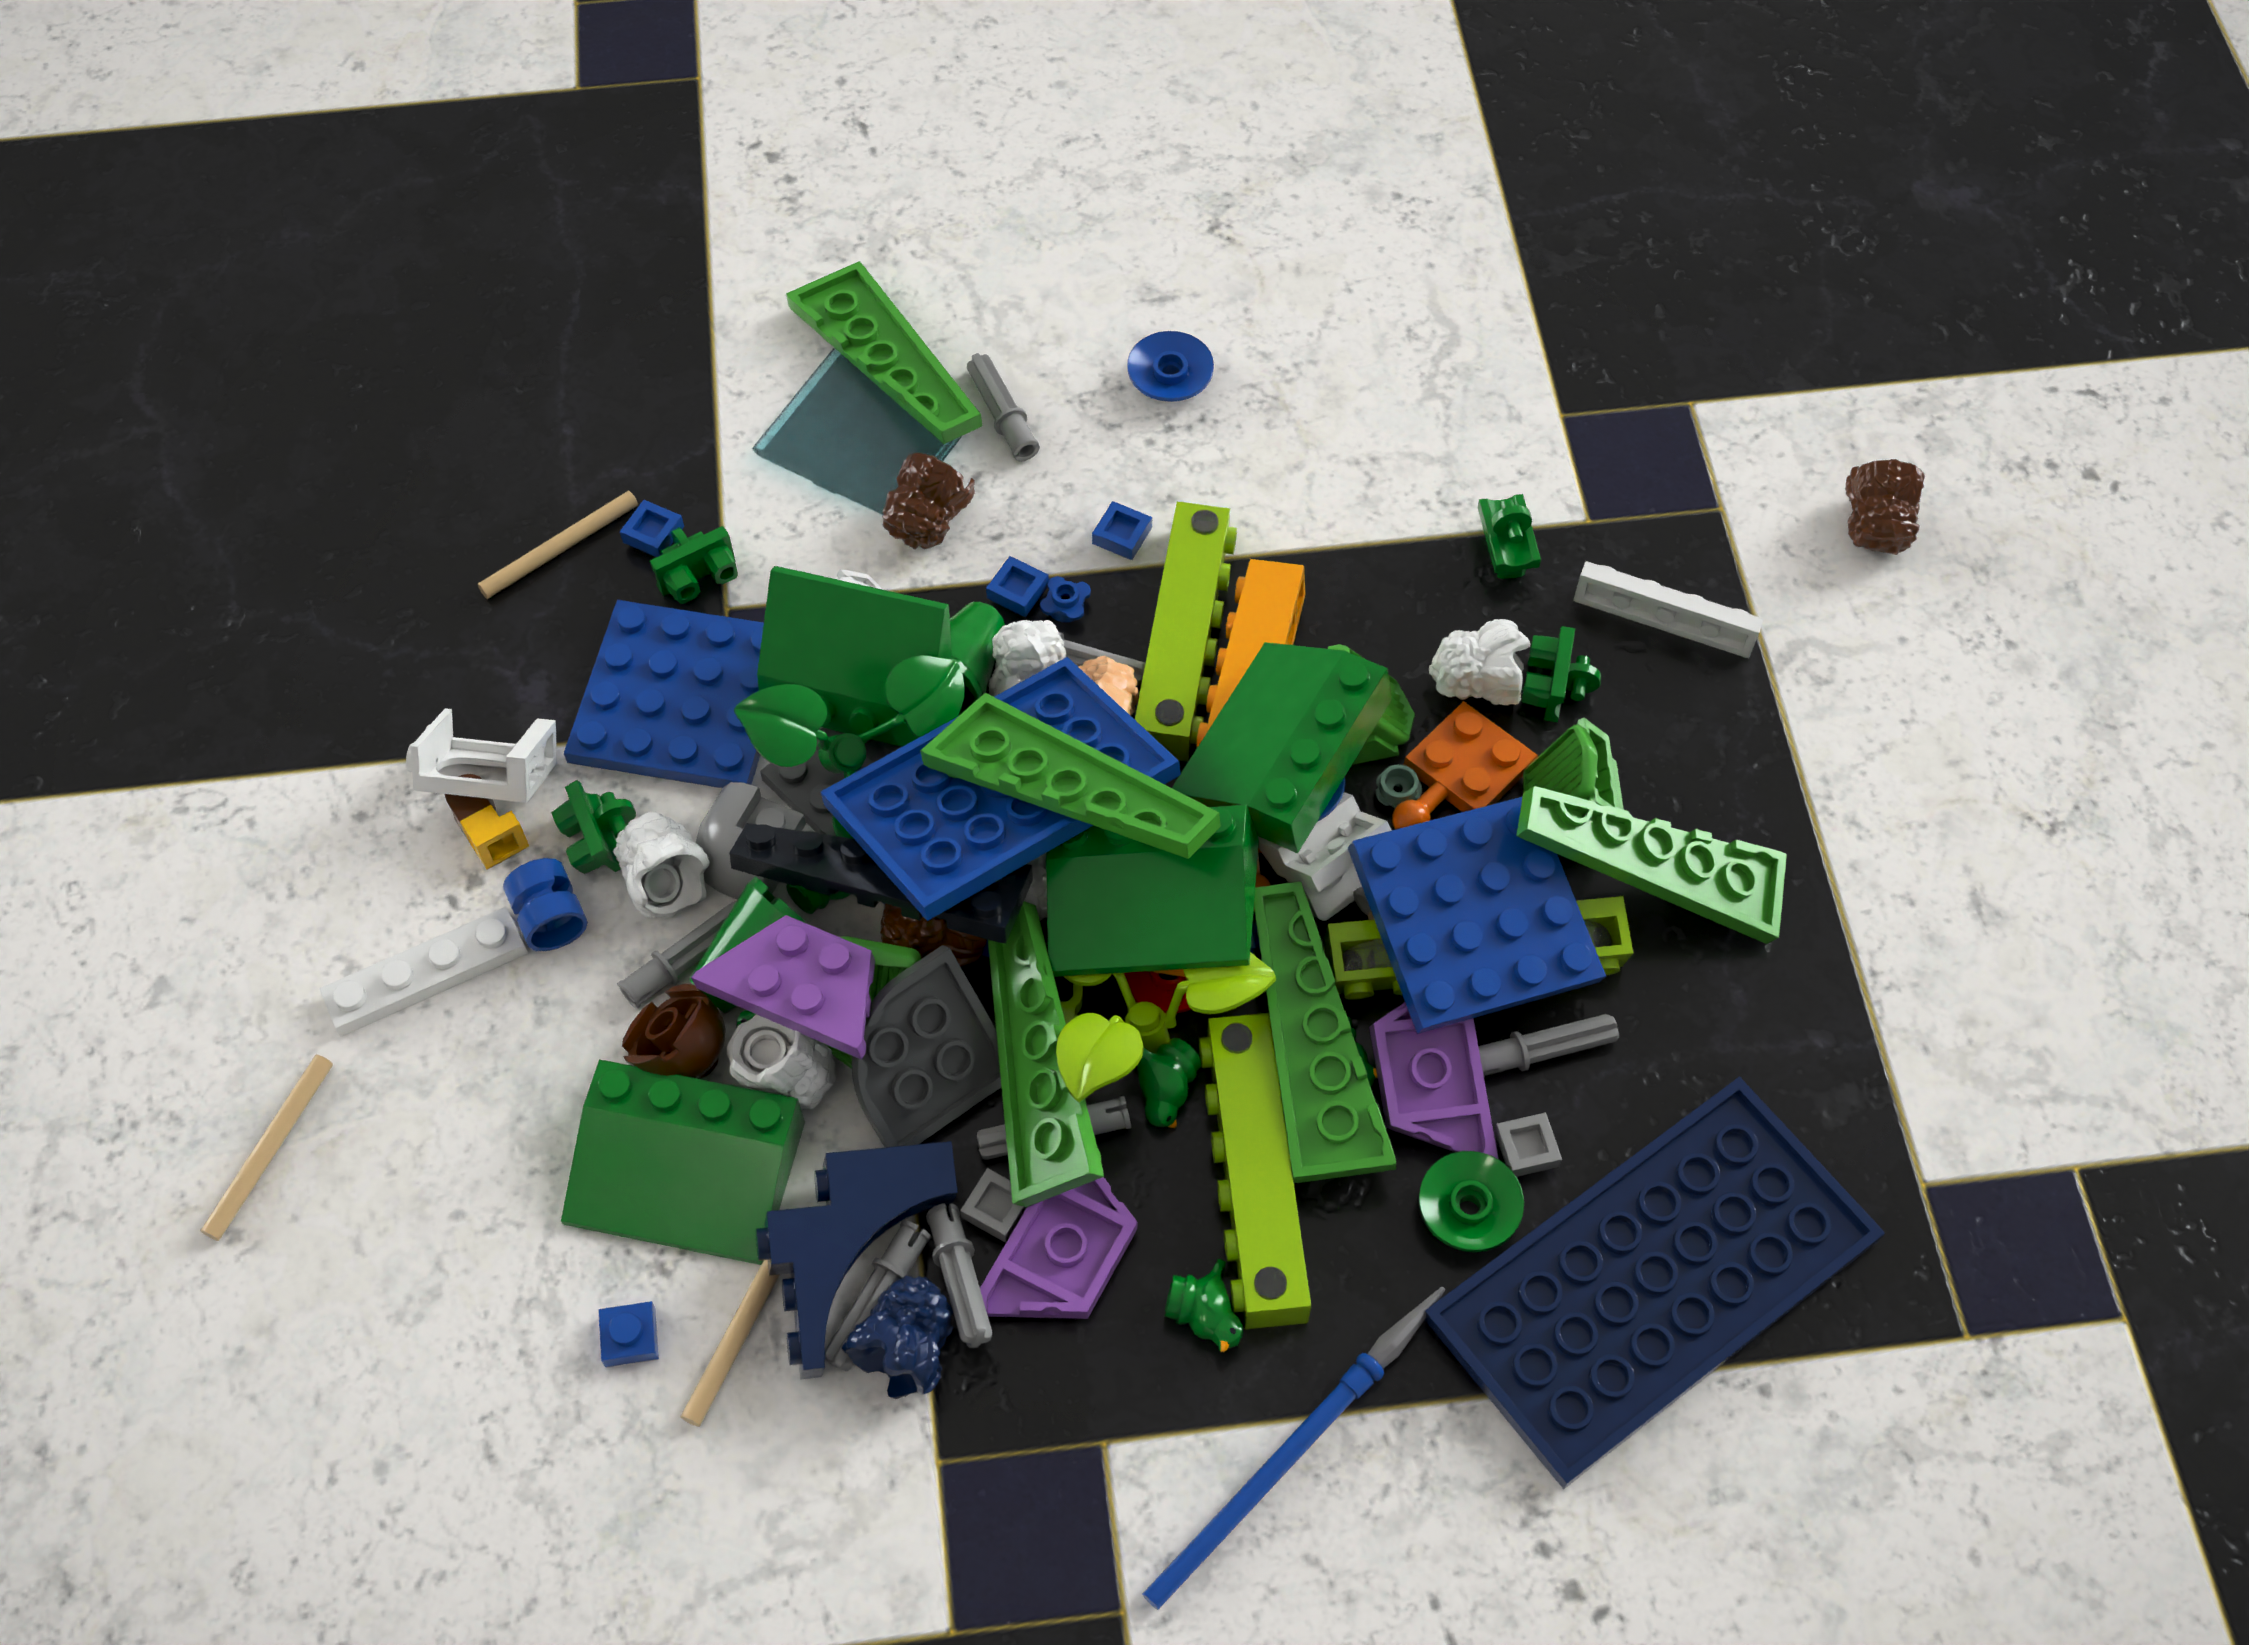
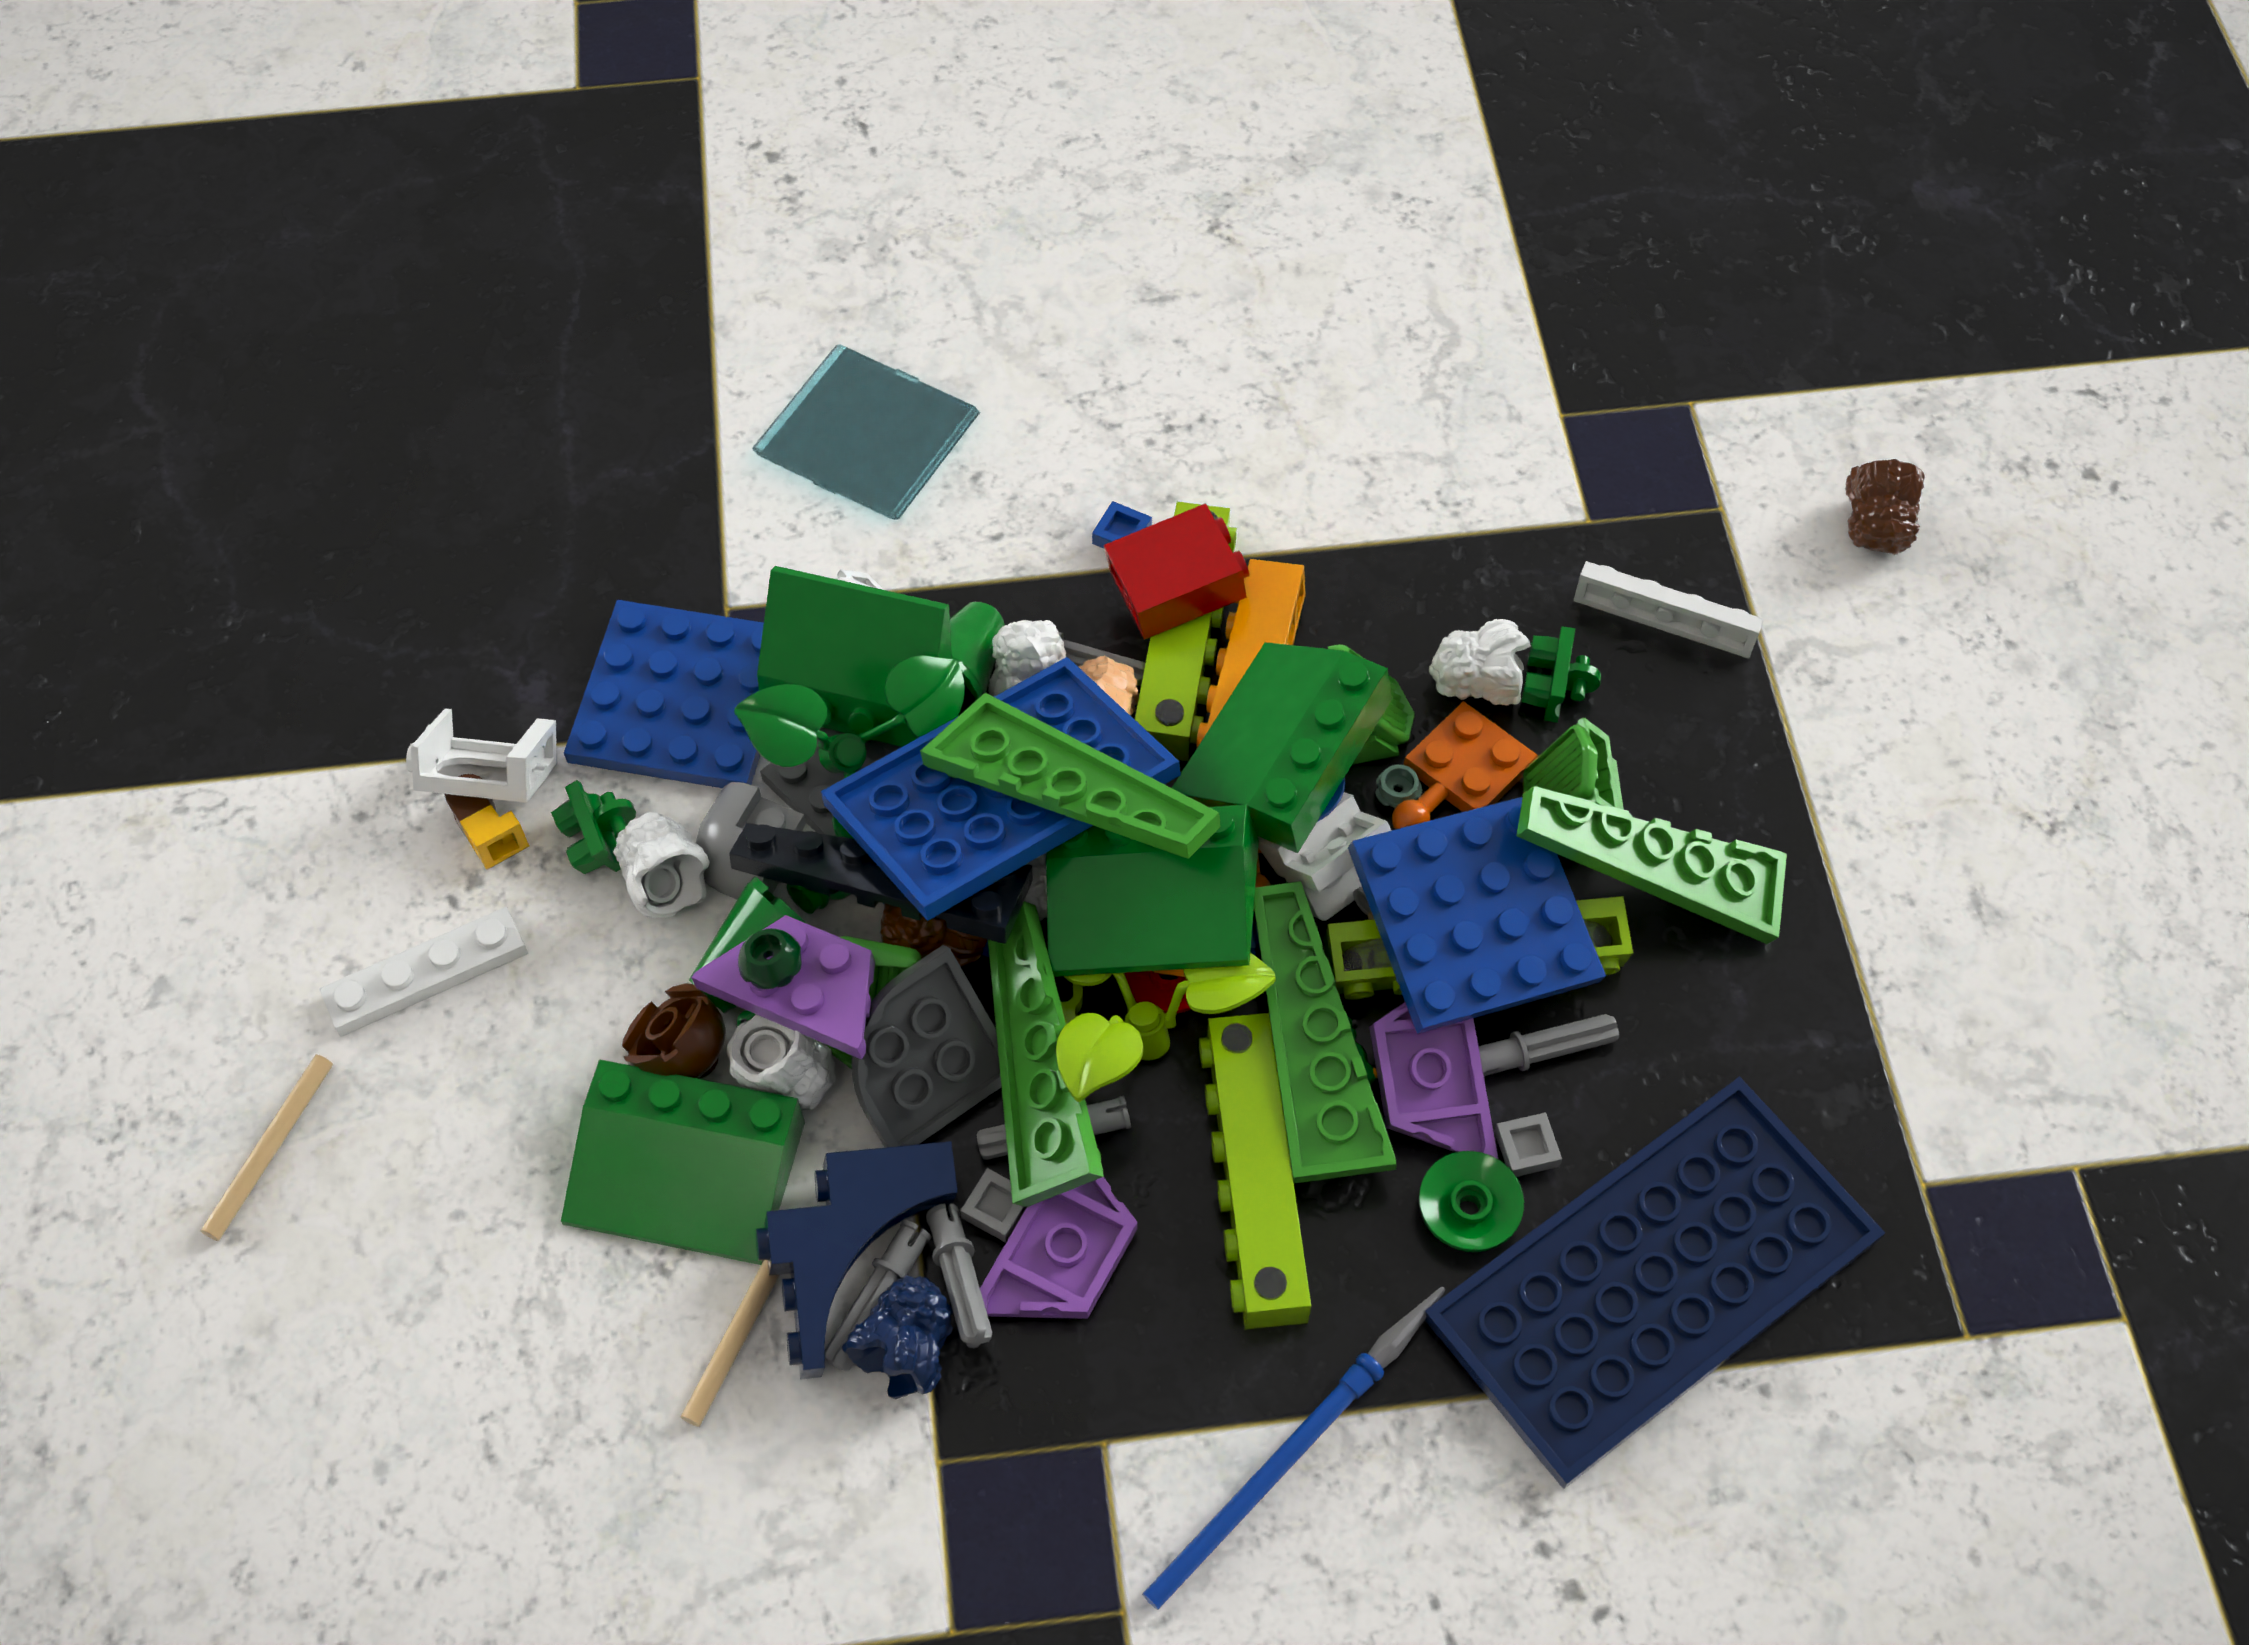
(545, 904): blue wheel -> none
(557, 544): tan bar -> none
(628, 1334): blue plate -> none
(650, 528): blue plate -> none
(672, 962): light grey axle -> none
(692, 559): green hips -> none
(774, 971): none -> dark green plate
(878, 340): bright green wing -> none
(925, 501): reddish brown hair -> none
(1009, 418): light grey axle -> none
(1017, 586): blue plate -> none
(1065, 609): blue plate -> none
(1165, 1079): green animal -> none
(1170, 366): blue dish -> none
(1177, 570): none -> red brick
(1205, 1307): green animal -> none
(1509, 536): green hips -> none

